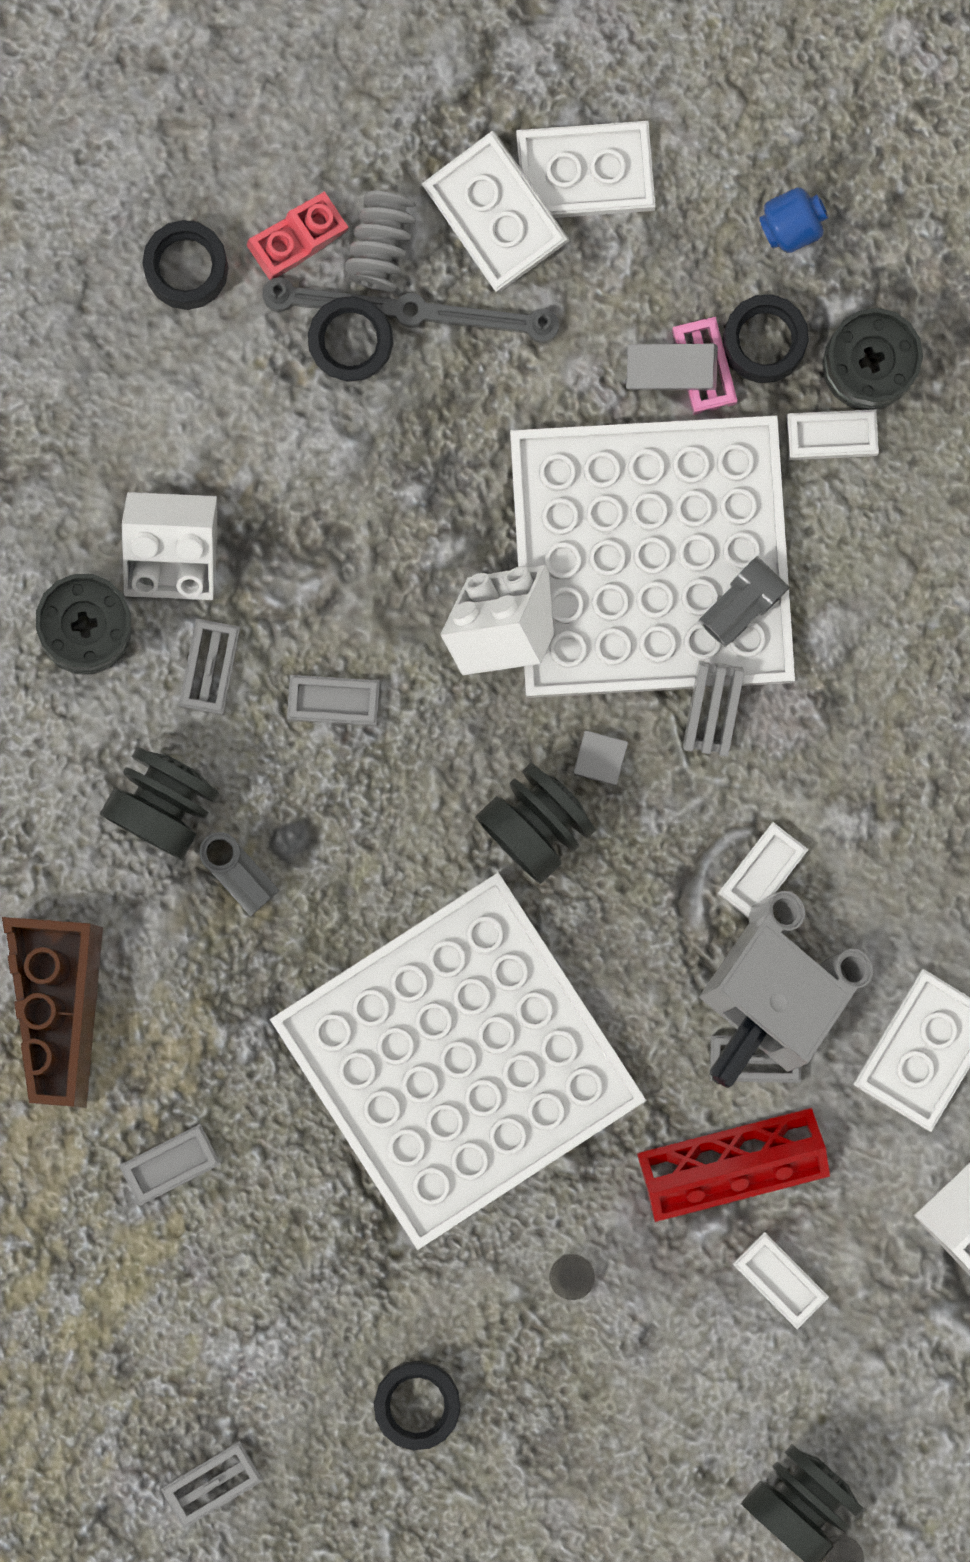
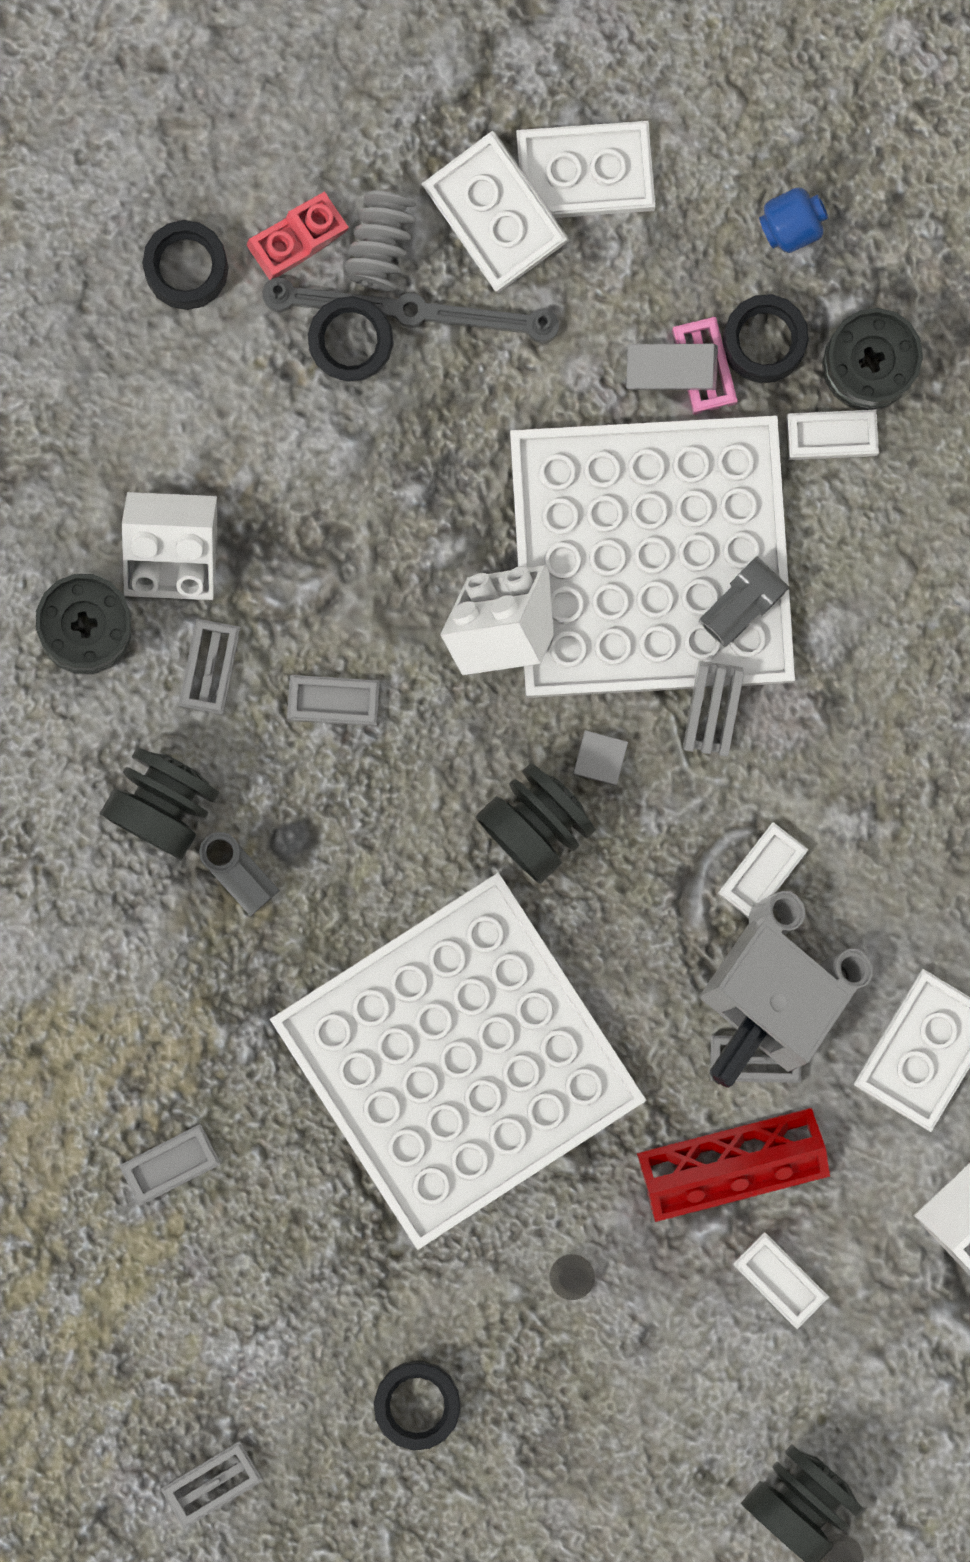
(56, 1004): reddish brown wedge -> none

